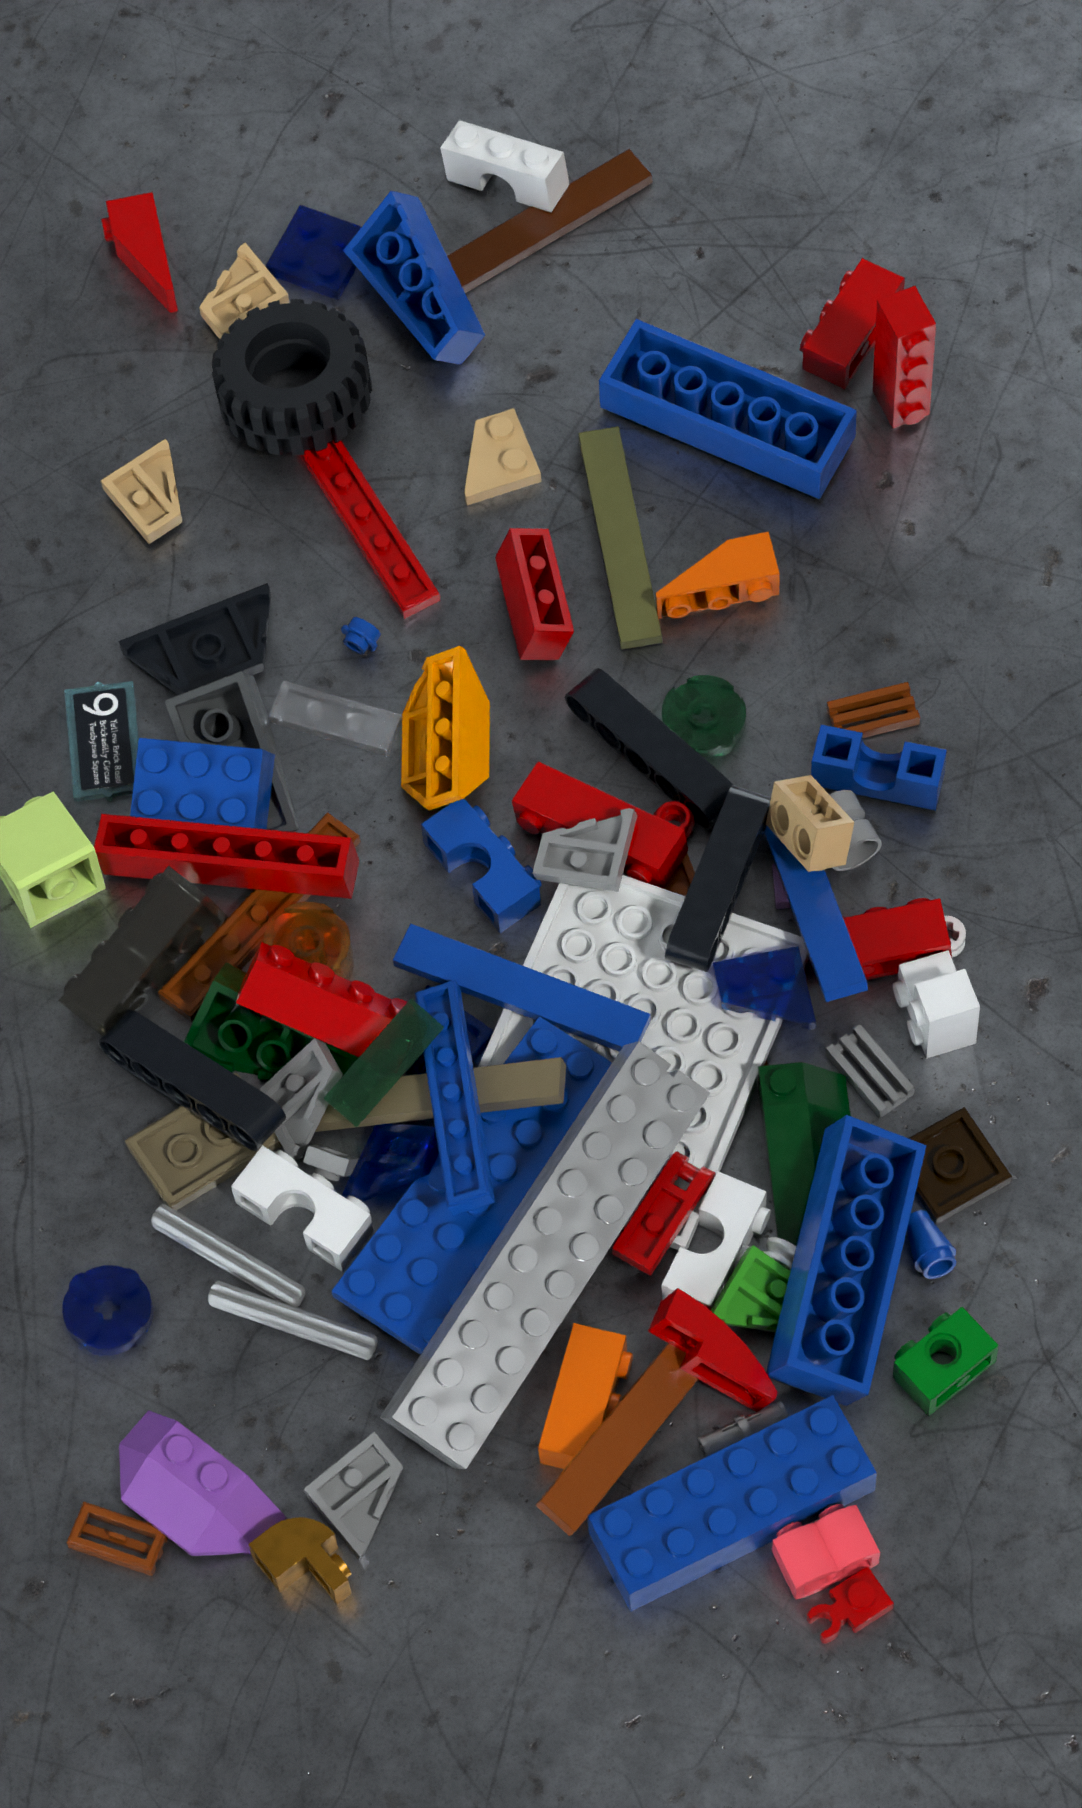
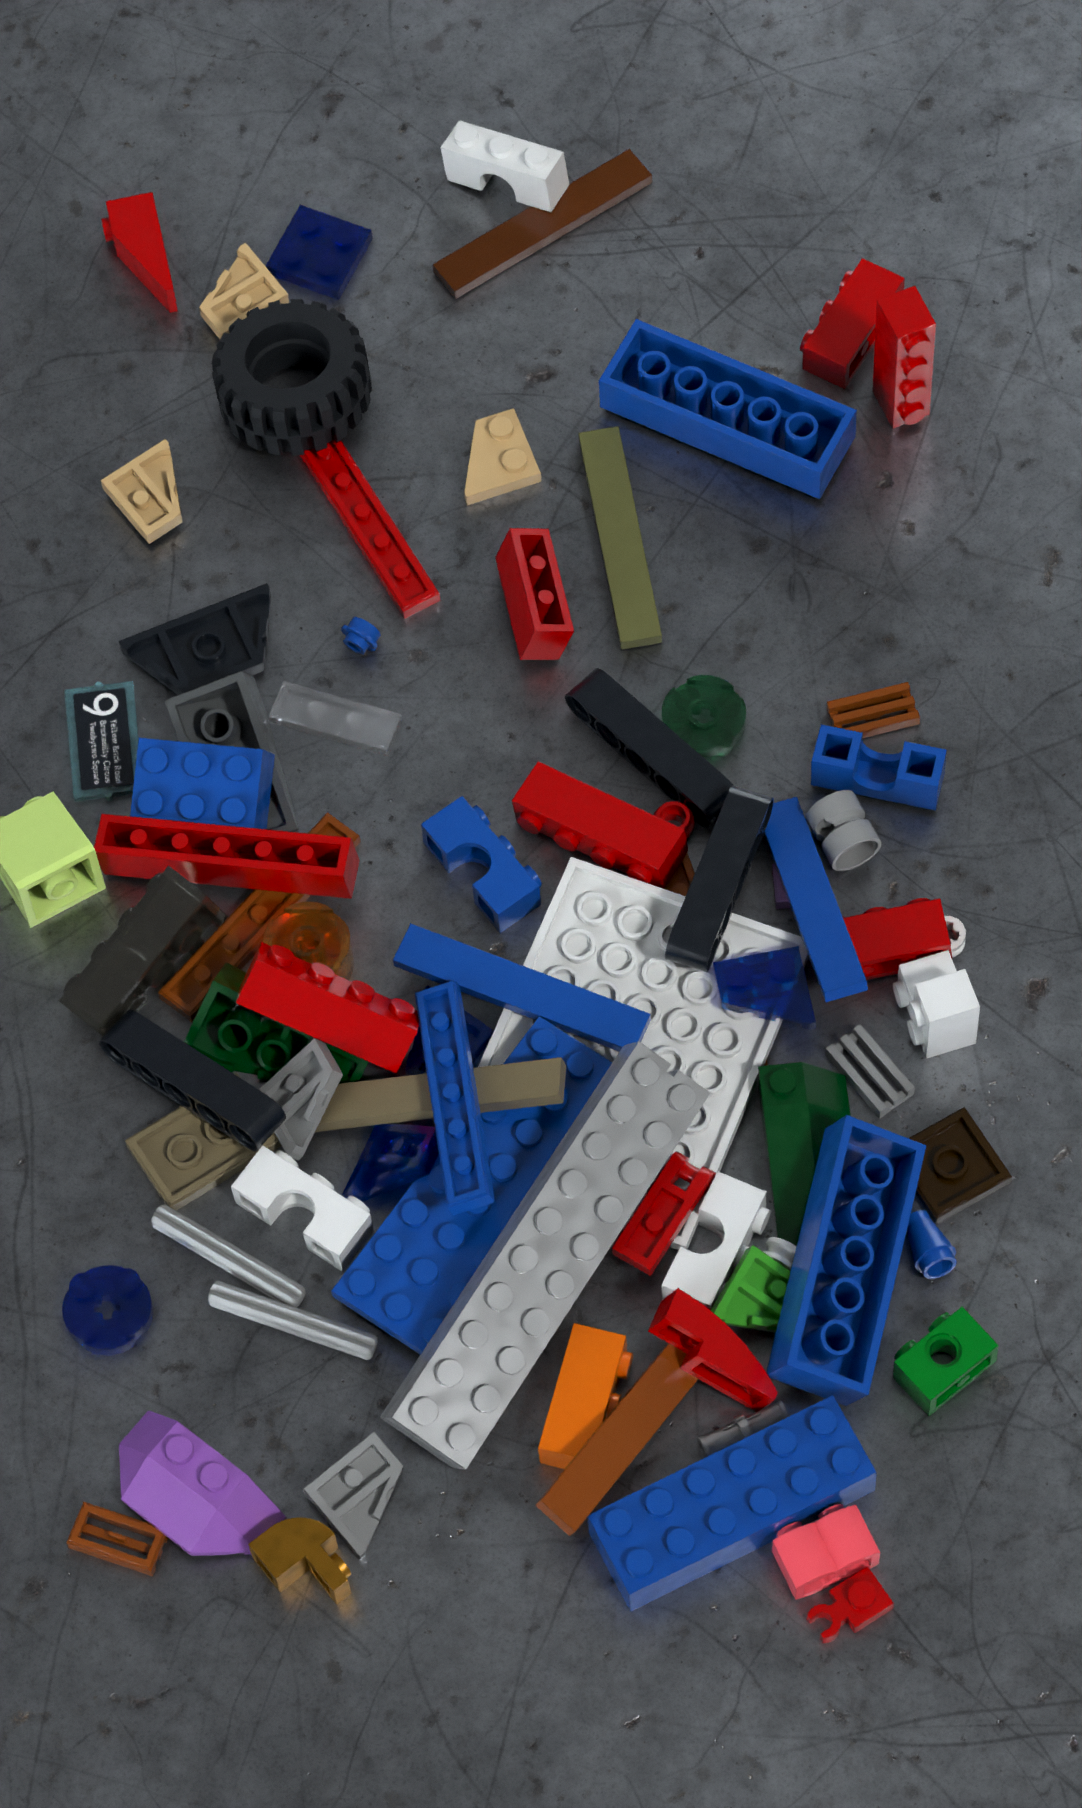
(330, 1162): light grey plate -> none
(384, 1062): clear green plate -> none
(415, 278): blue wedge -> none
(445, 731): light orange wedge -> none
(588, 853): light grey wing -> none
(730, 574): orange slope -> none
(810, 823): tan brick -> none

